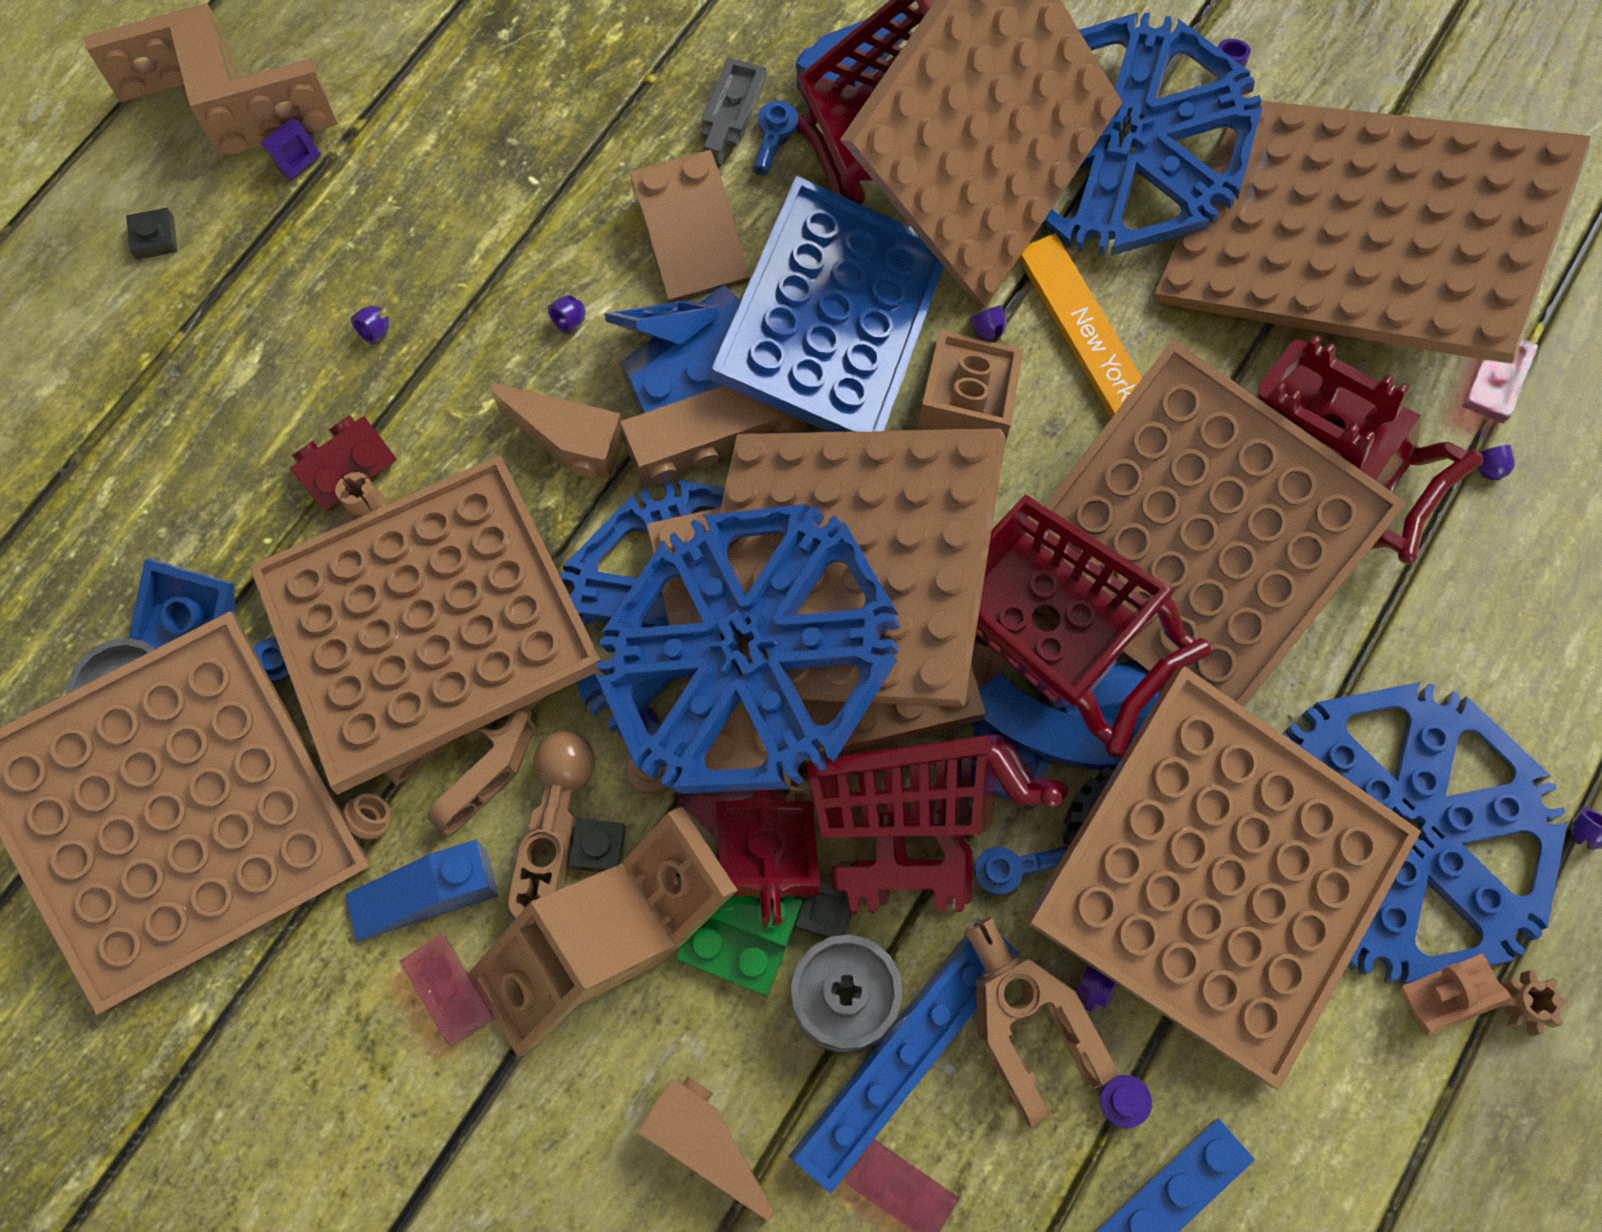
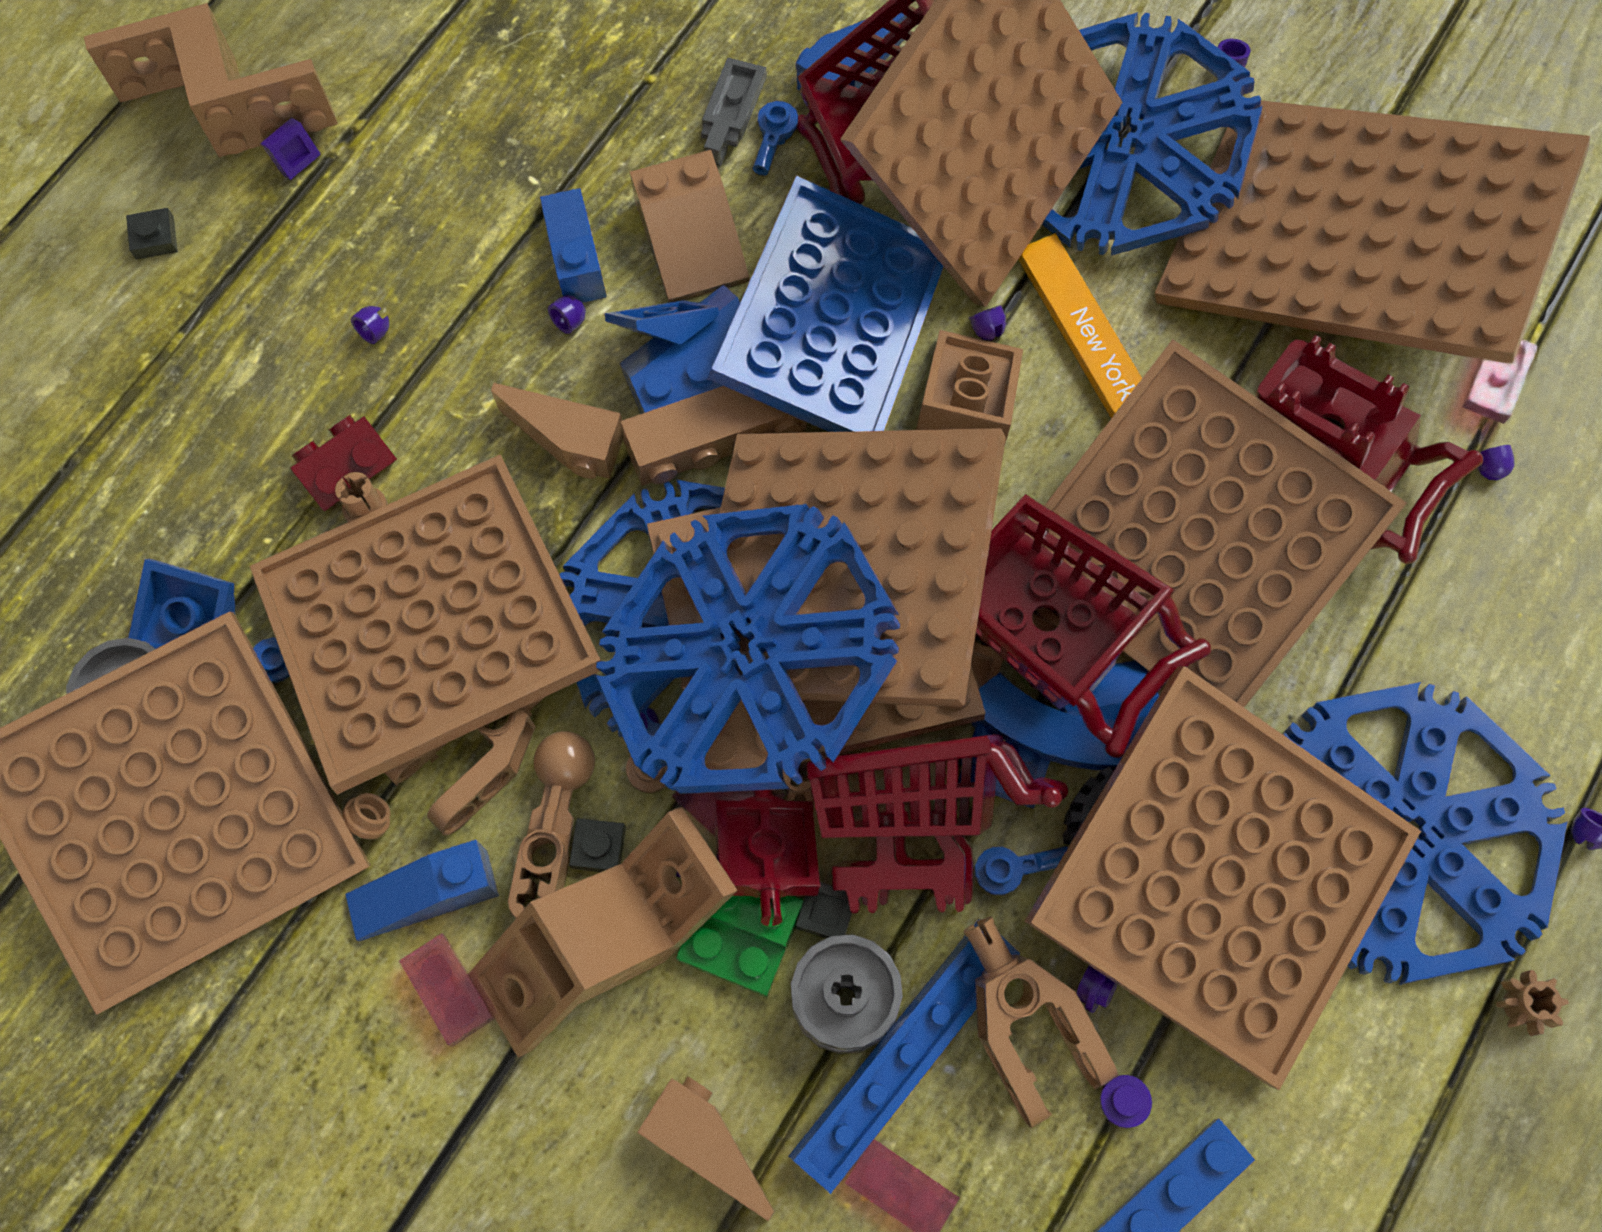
(573, 245): none -> blue slope
(1454, 994): nougat hips -> none

